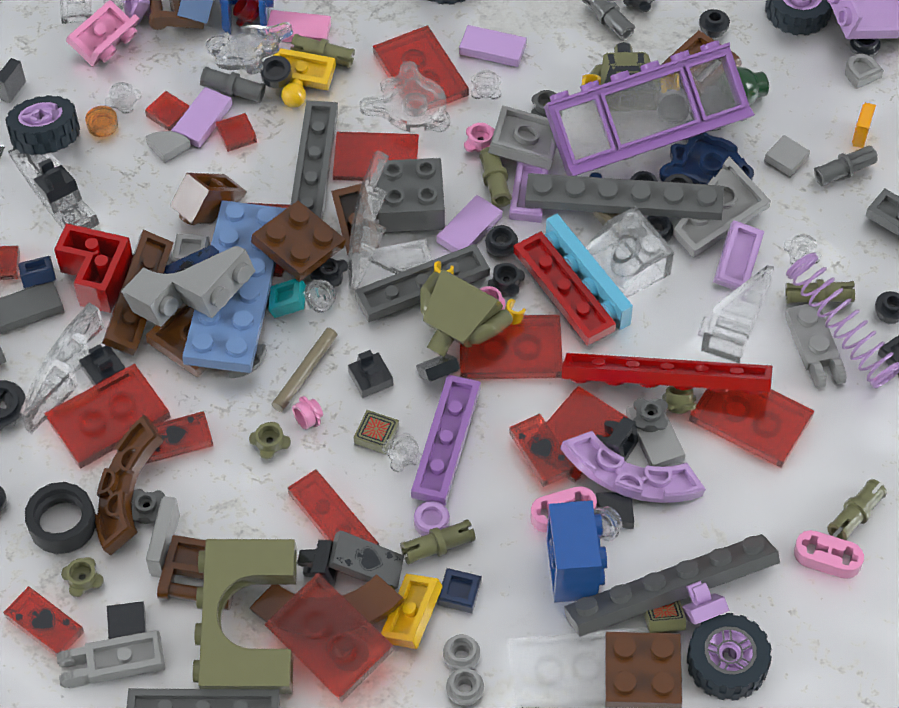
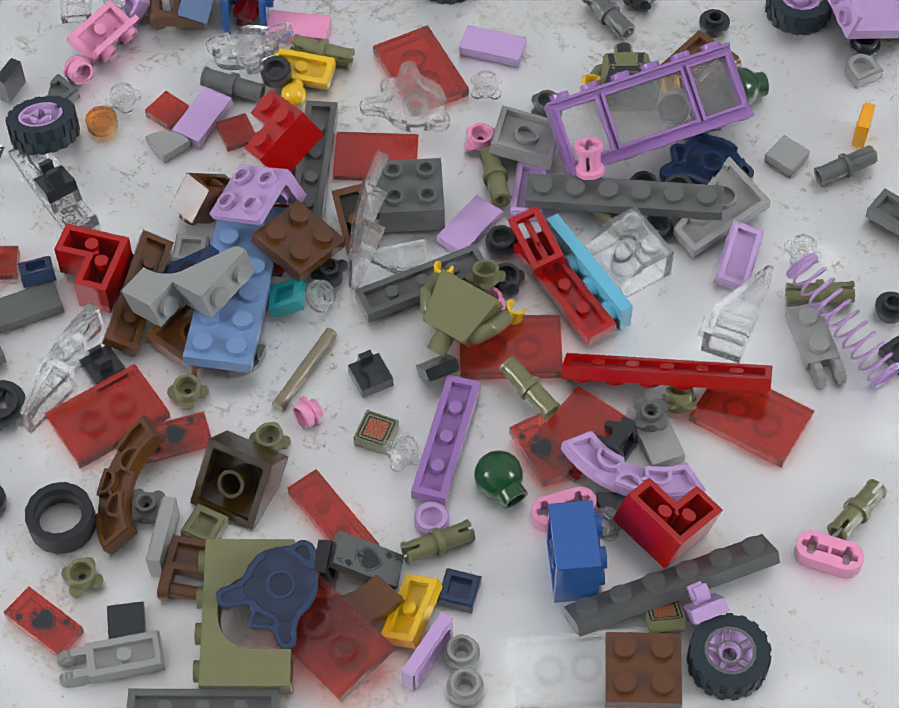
(61, 87): none -> dark grey tile
(78, 69): none -> bright pink plate
(185, 383): none -> olive plate
(205, 524): none -> olive tile
(238, 478): none -> dark brown slope
(254, 192): none -> lavender bracket
(277, 589): none -> dark blue tile
(285, 133): none -> red brick
(427, 652): none -> lavender tile
(485, 275): none -> olive plate
(500, 477): none -> dark green piece
(529, 387): none -> olive pin
(547, 261): none -> red tile
(589, 158): none -> bright pink bush
(666, 526): none -> red brick

